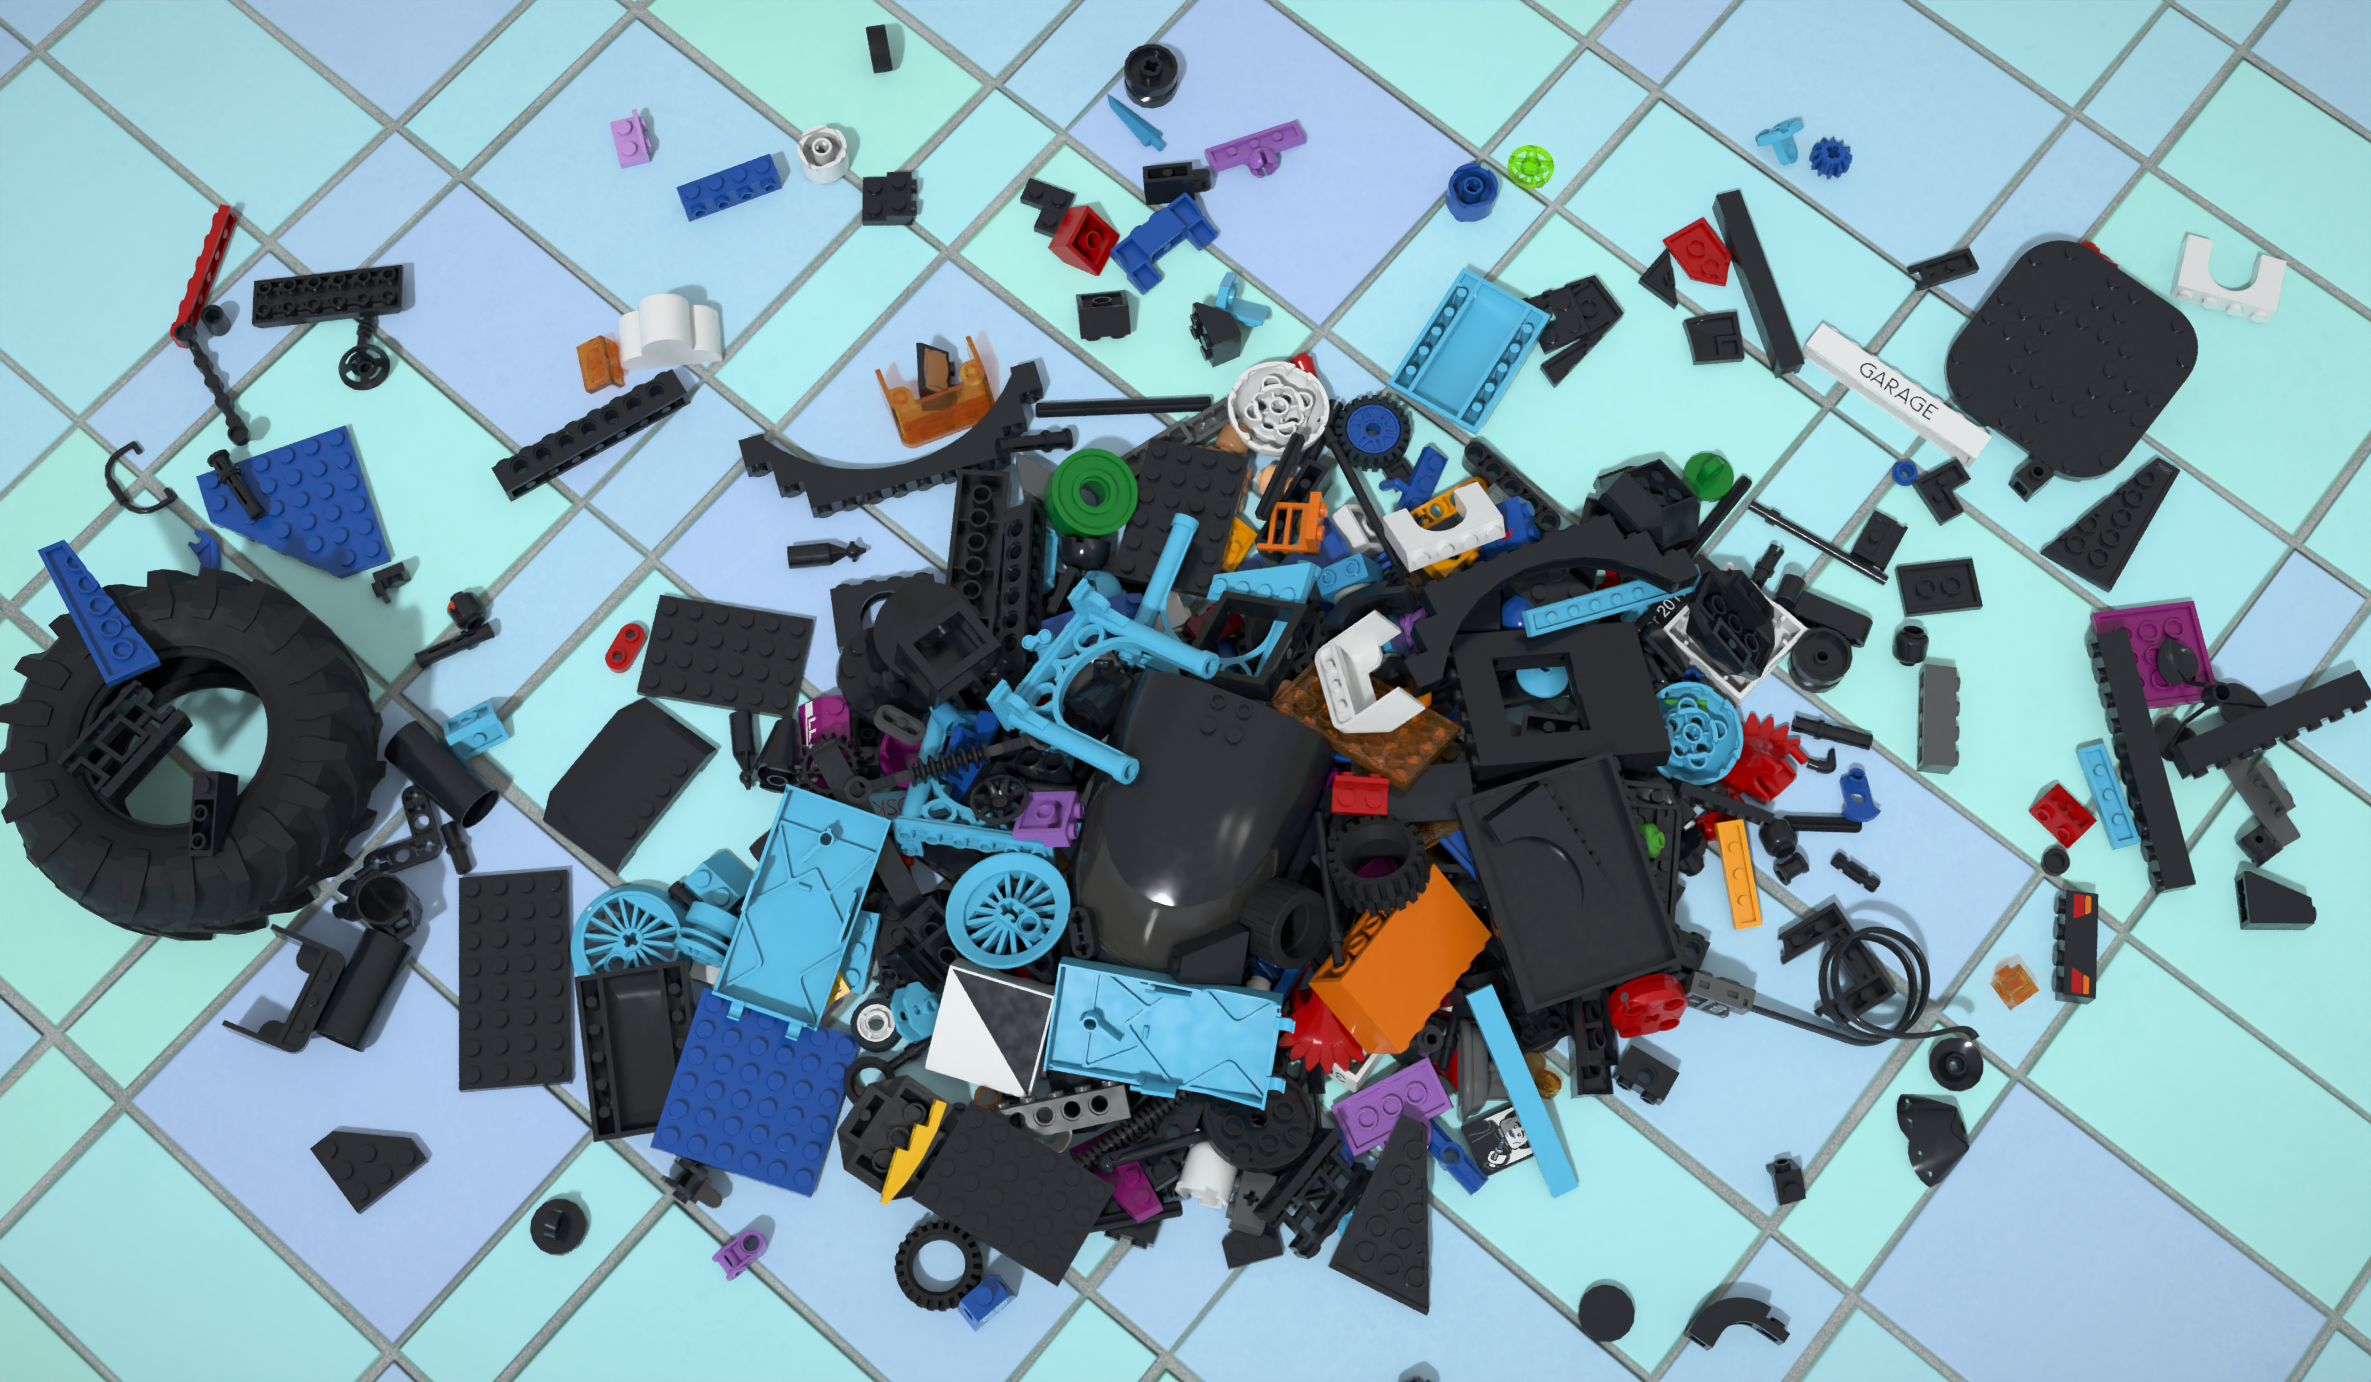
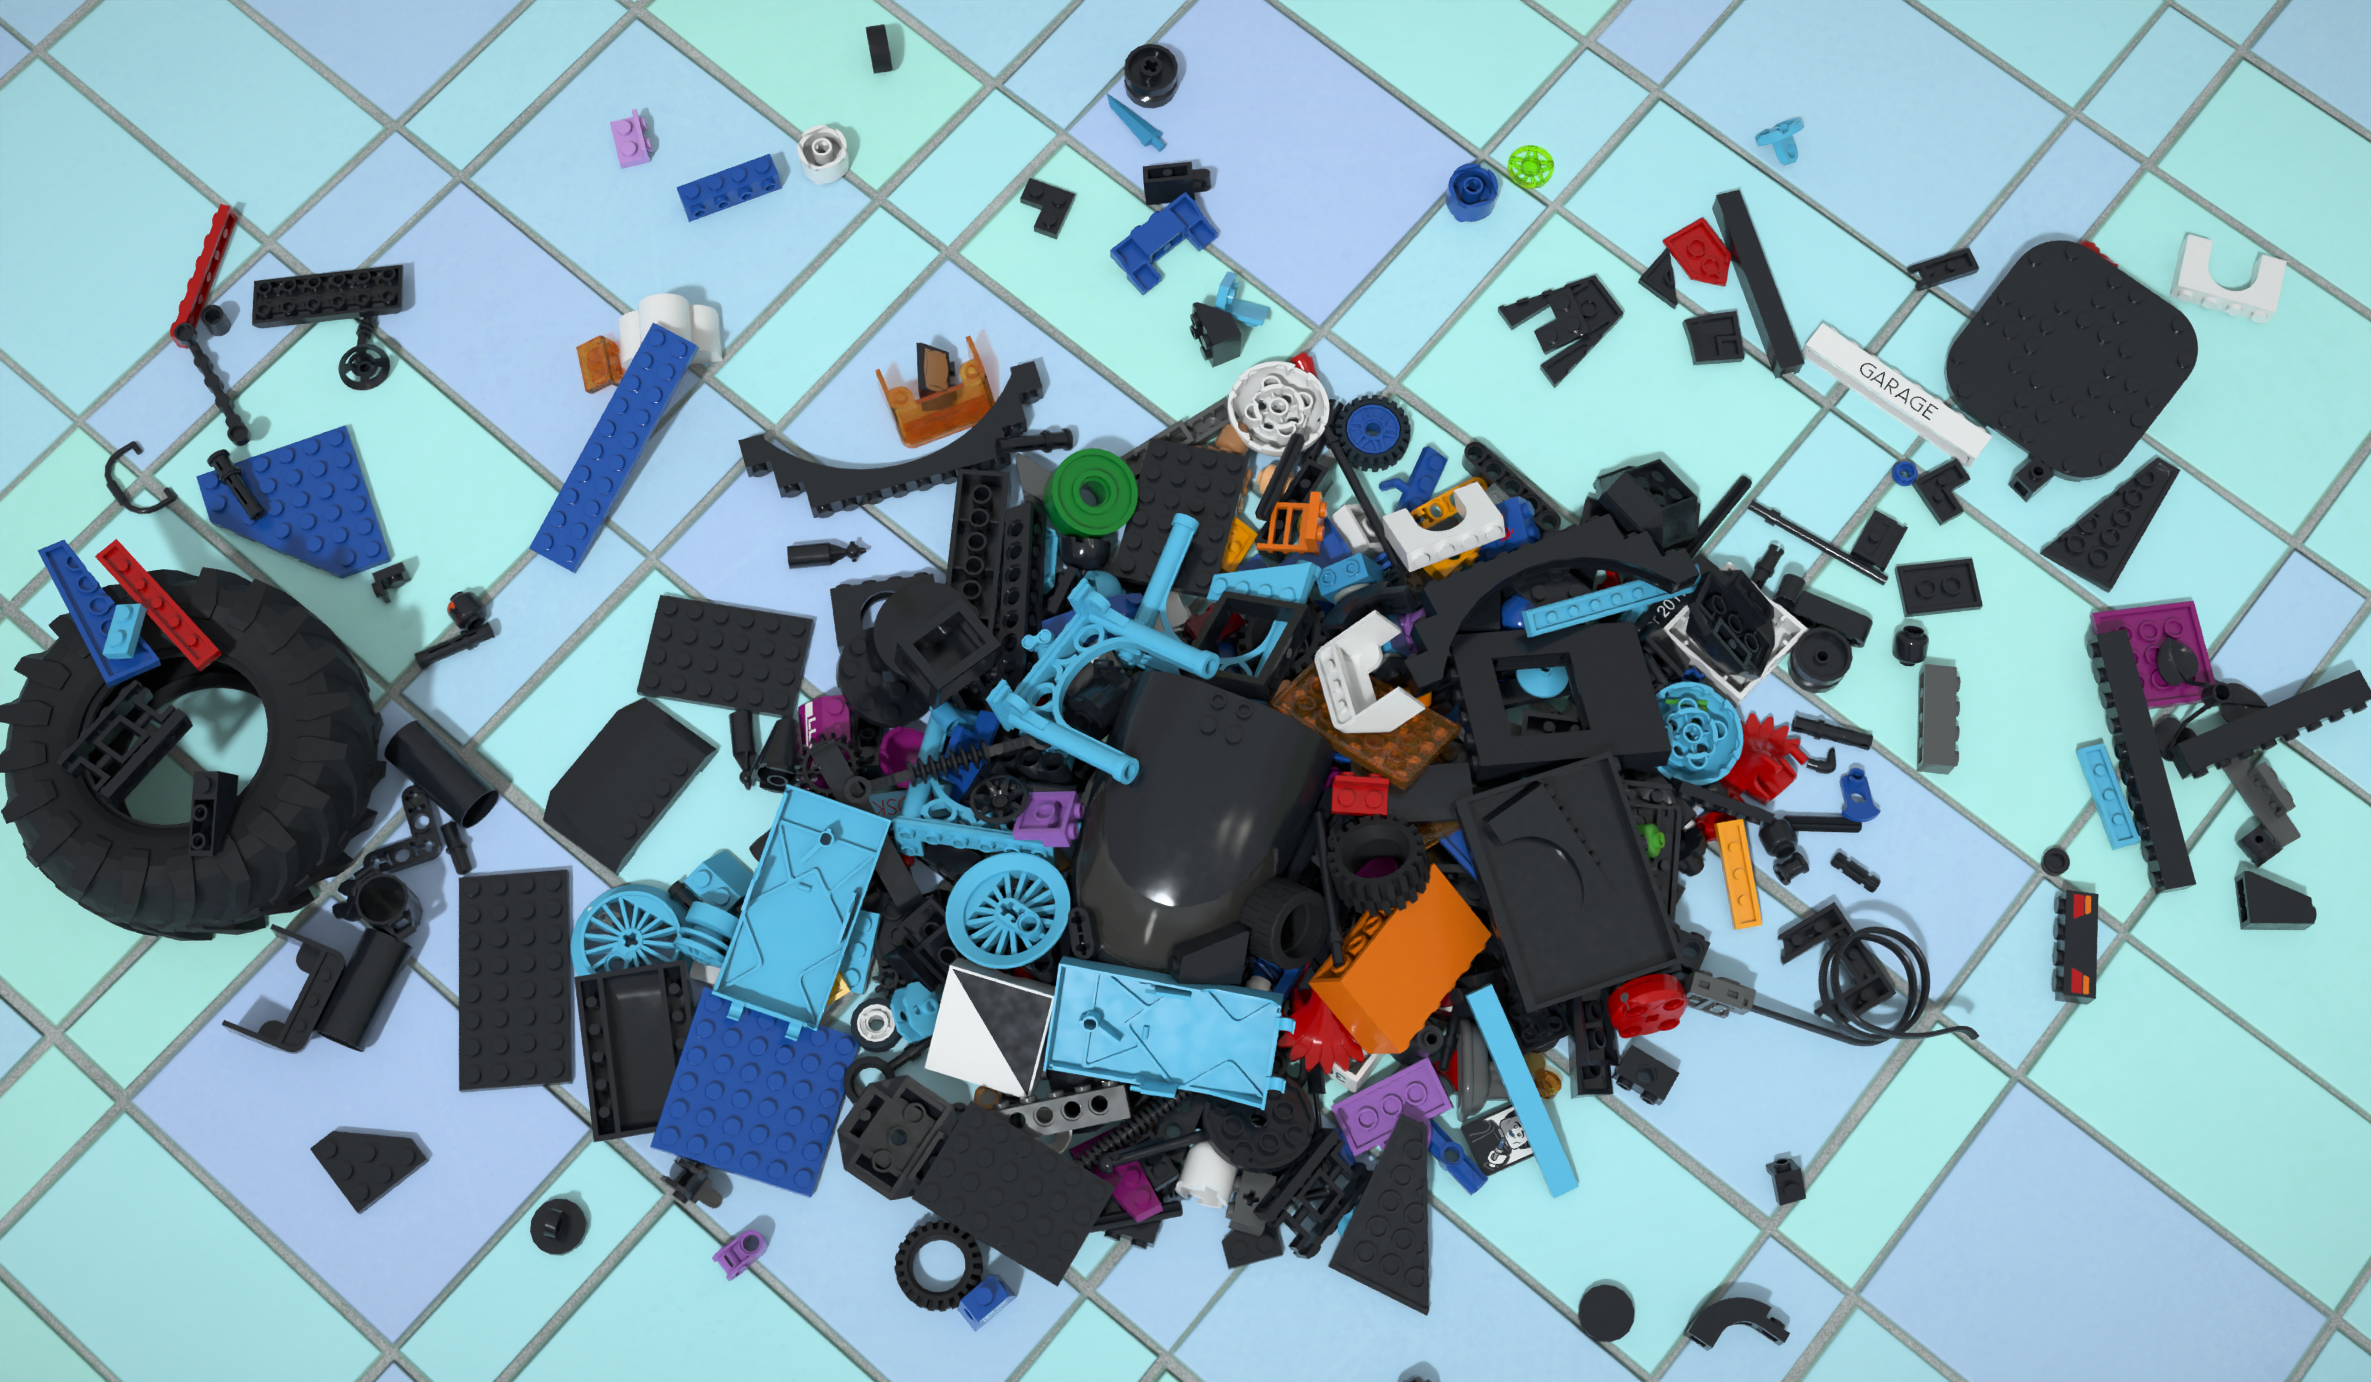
(124, 631): none -> medium azure plate
(159, 605): none -> red plate
(207, 551): blue piece -> none
(475, 730): medium azure bracket -> none
(584, 446): black brick -> none
(614, 447): none -> blue plate
(627, 647): red plate -> none
(889, 199): black plate -> none
(899, 725): dark grey plate -> none
(906, 1161): yellow slope -> none
(1084, 240): red slope -> none
(1103, 315): black slope -> none
(1122, 406): black axle -> none
(1255, 149): medium lavender plate -> none
(1399, 469): black tile -> none
(1469, 351): medium azure slope -> none
(1708, 476): green tile -> none
(1830, 158): blue gear -> none
(1936, 1133): black piece -> none
(1966, 1058): black dish -> none
(2014, 986): clear orange brick -> none
(2062, 815): red bracket -> none

